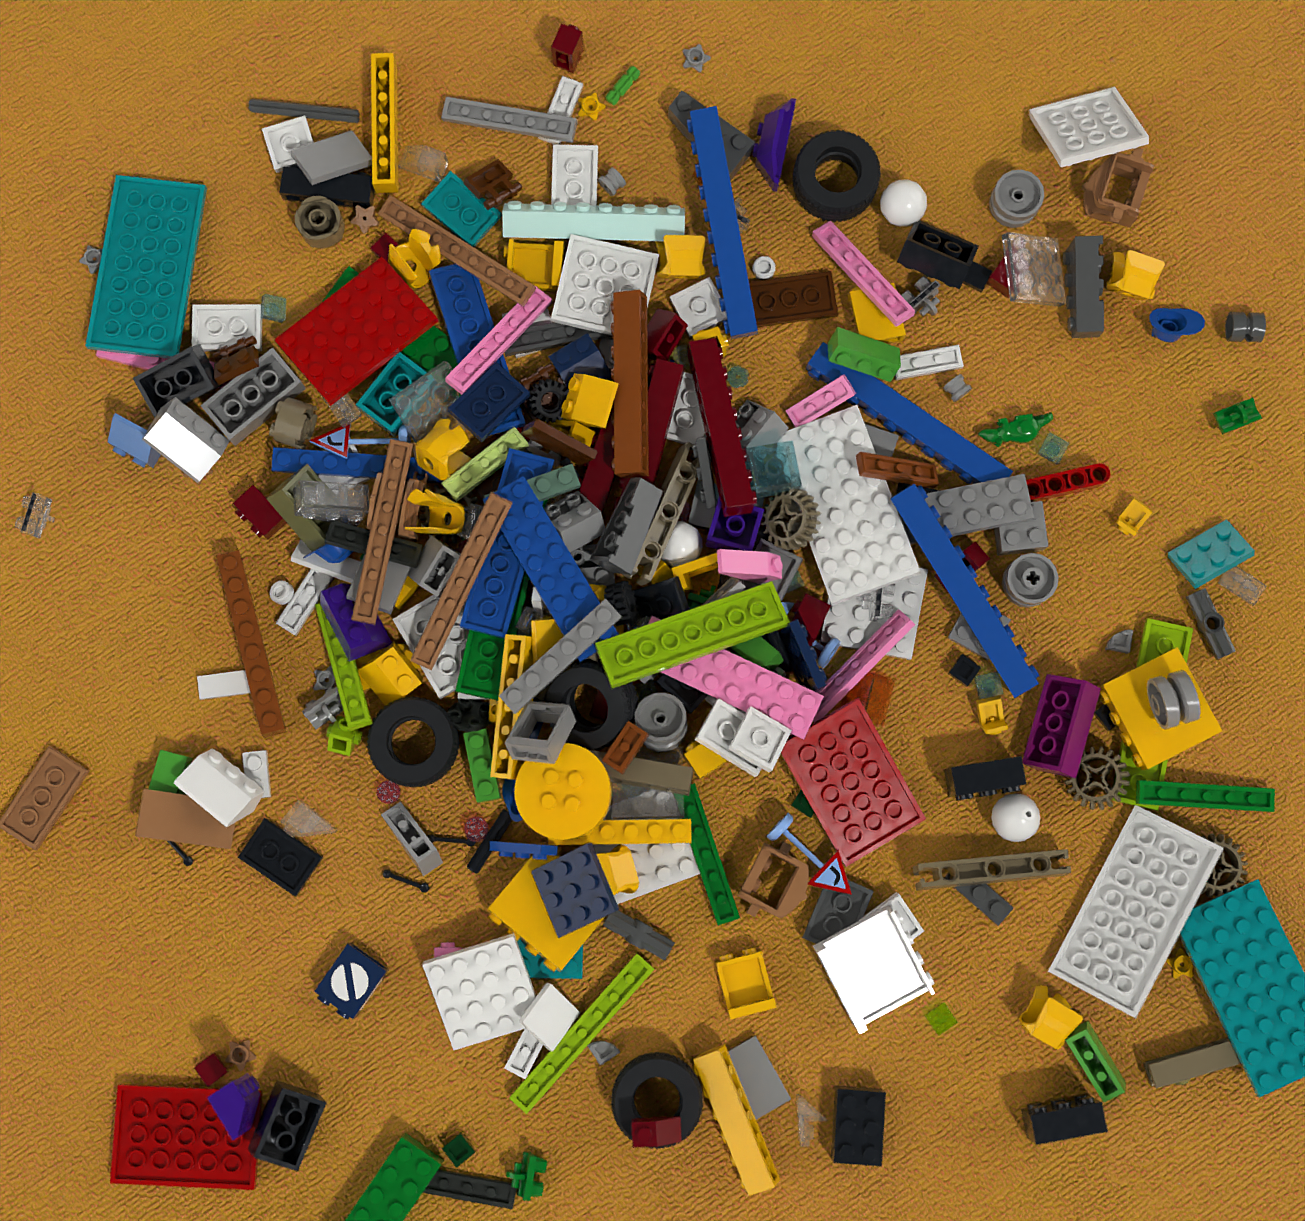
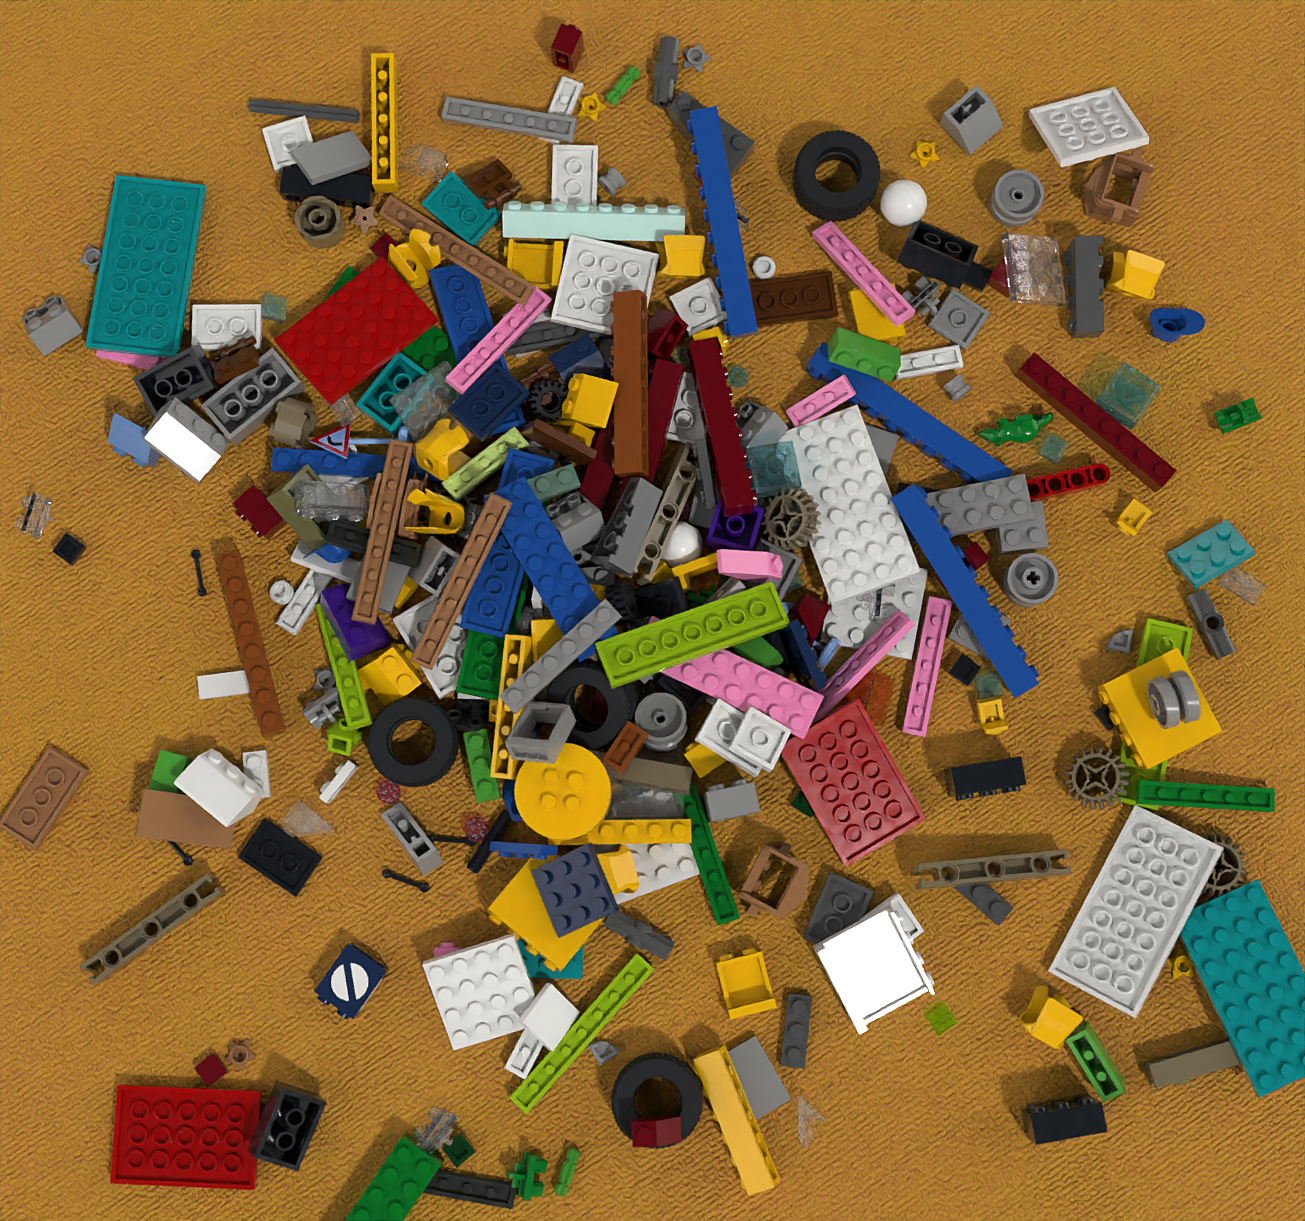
(51, 324): none -> light grey slope
(69, 549): none -> black plate
(139, 937): none -> dark tan piece
(195, 554): none -> black hinge
(237, 1104): dark purple slope -> none
(332, 788): none -> white plate
(438, 1130): none -> clear hips
(567, 1172): none -> bright green axle
(666, 72): none -> dark grey piece
(731, 802): none -> light grey brick
(773, 142): dark purple wedge -> none
(796, 1030): none -> dark grey plate
(831, 874): light blue piece -> none
(858, 1126): black brick -> none
(897, 469): dark orange tile -> none
(926, 147): none -> yellow plate
(926, 666): none -> bright pink plate
(958, 319): none -> light grey tile
(972, 120): none -> light grey slope
(1015, 817): white piece -> none
(1061, 725): magenta brick -> none
(1095, 422): none -> dark red brick
(1127, 395): none -> clear light blue brick
(1249, 327): dark grey wheel -> none

